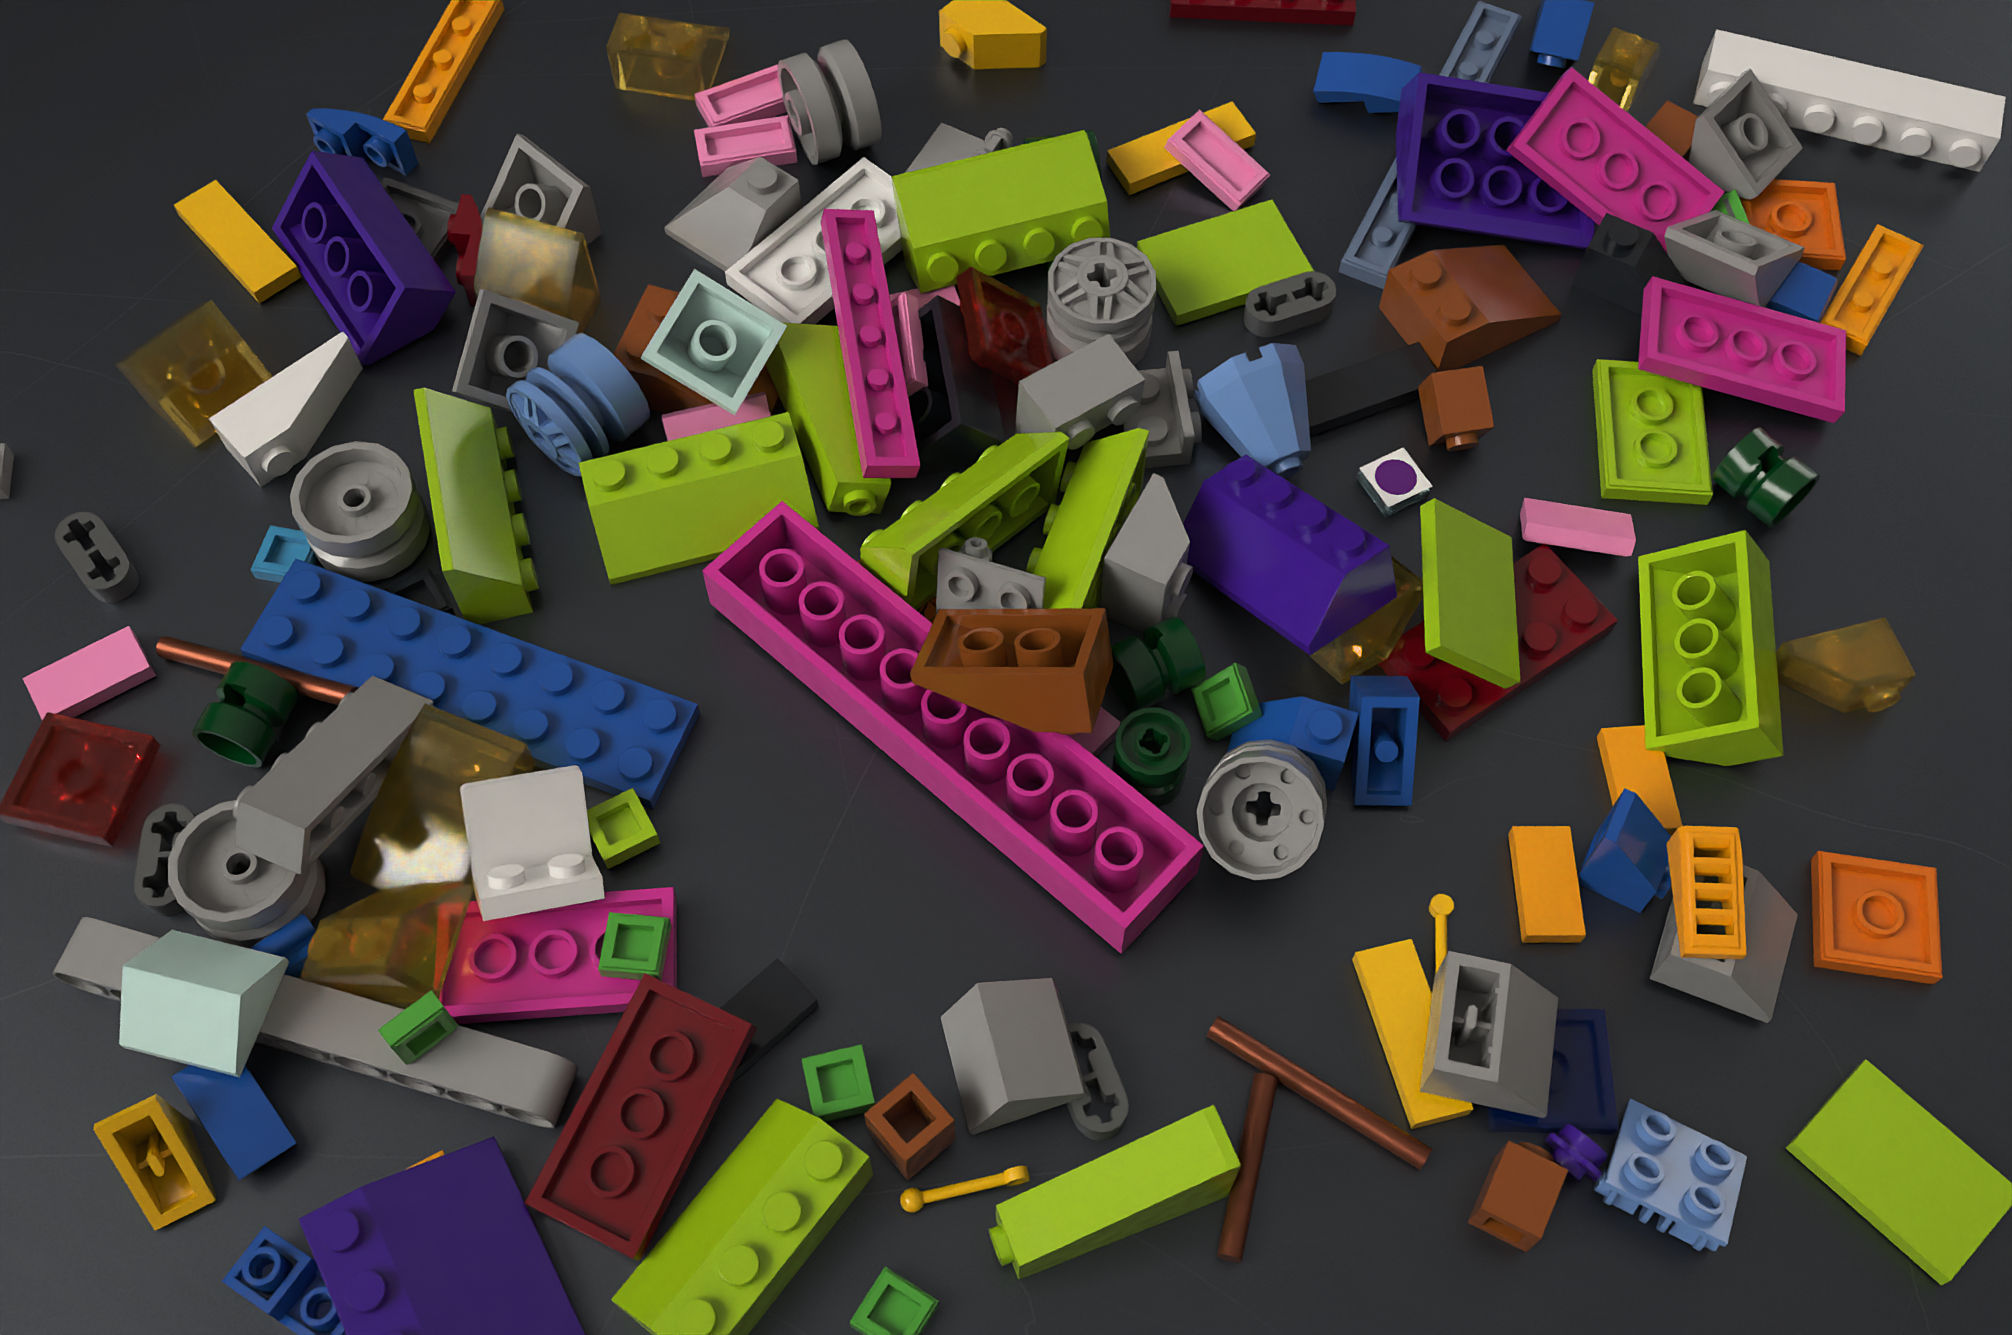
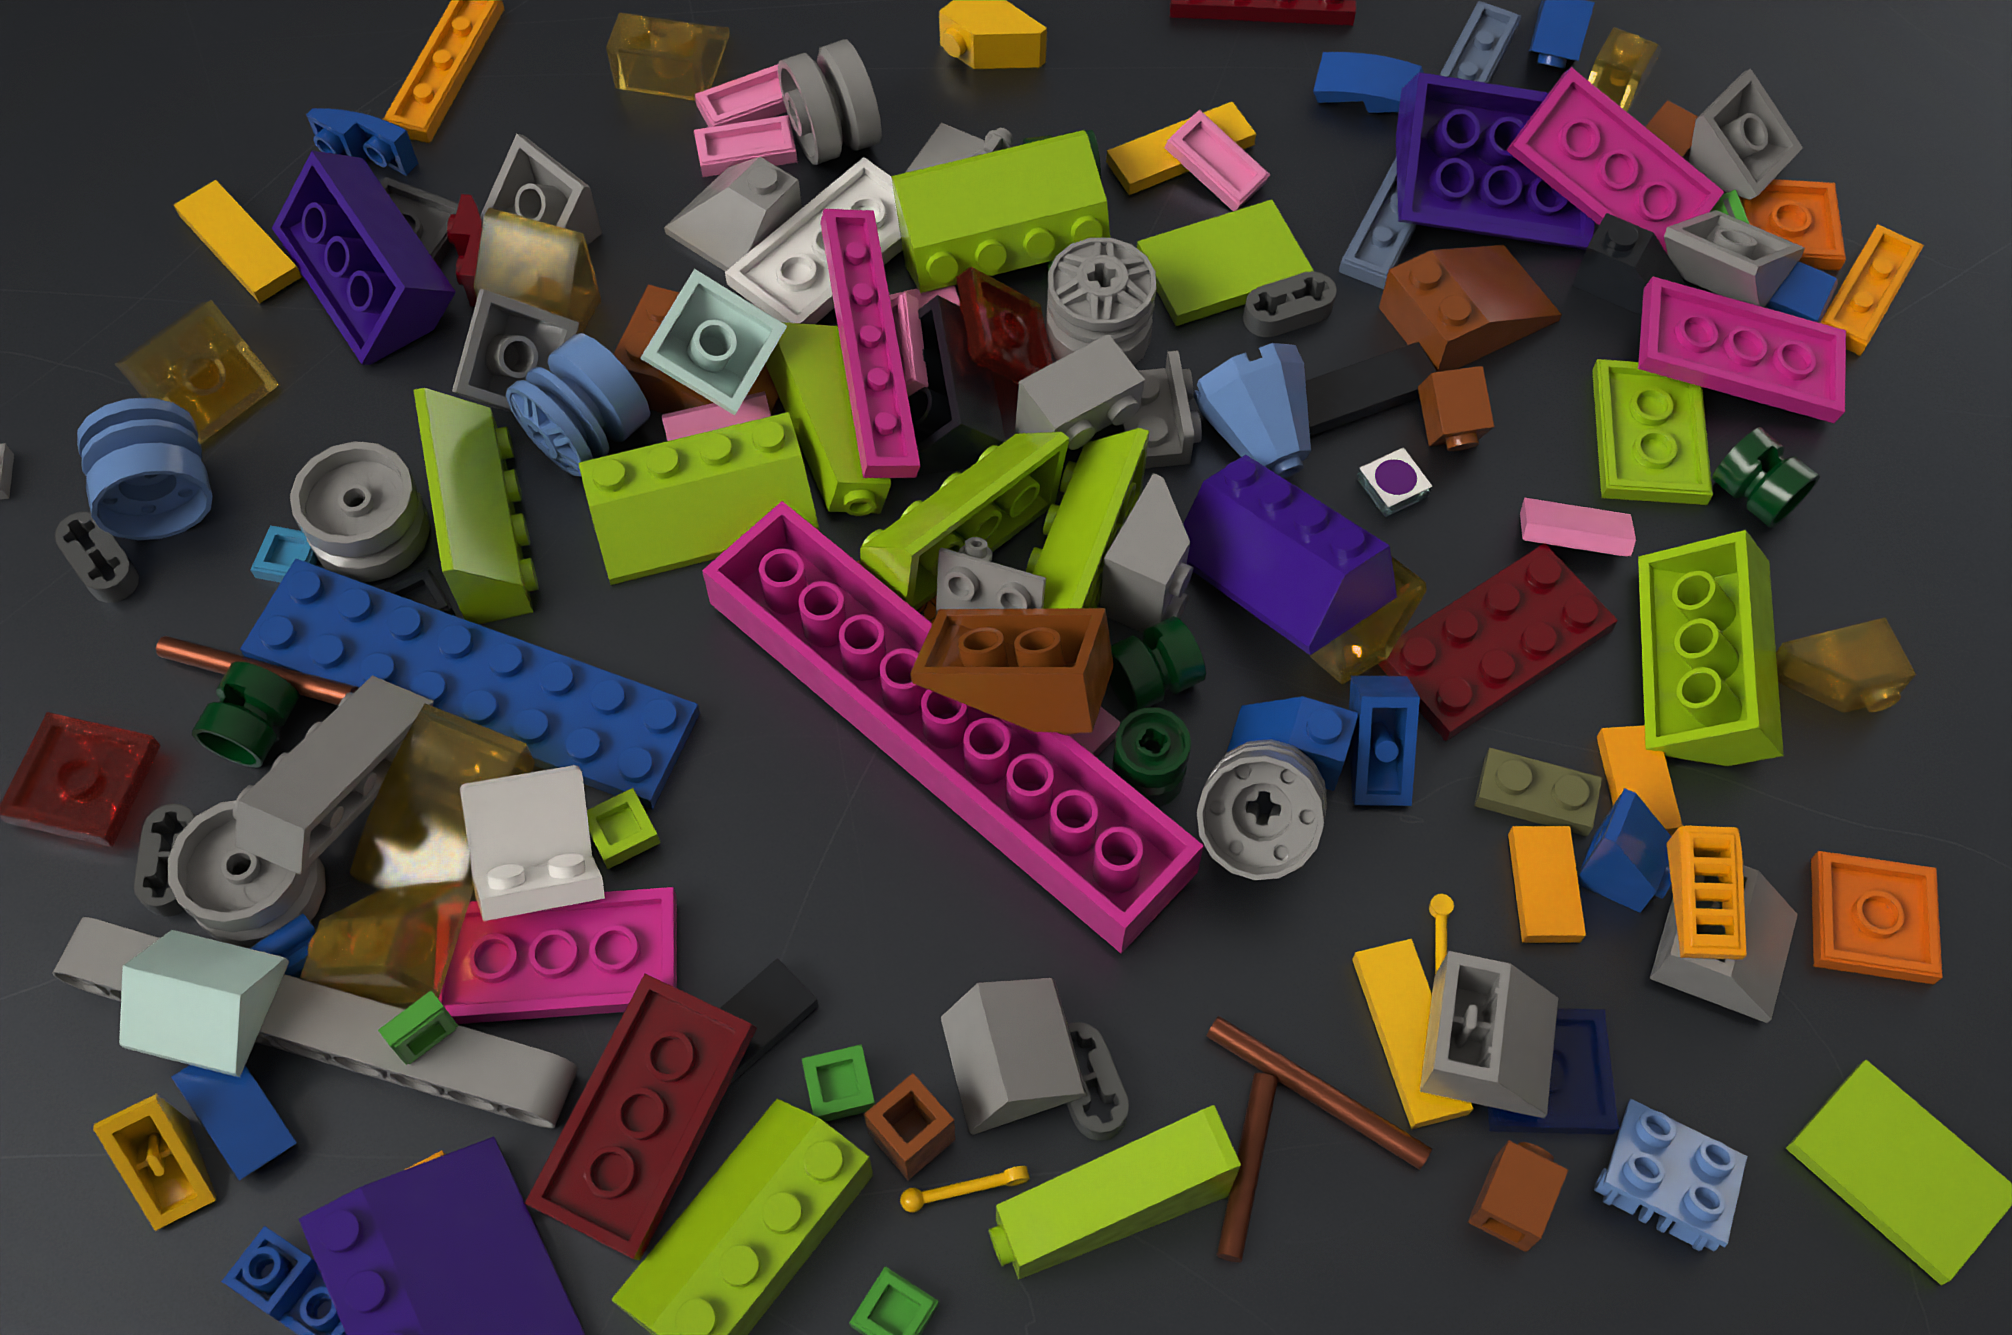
(90, 675): bright pink tile -> none
(143, 469): none -> medium blue wheel
(288, 412): white slope -> none
(634, 946): bright green tile -> none
(1226, 702): bright green tile -> none
(1469, 594): lime tile -> none
(1538, 791): none -> olive plate
(1576, 1153): dark purple plate -> none
(1860, 100): white brick -> none

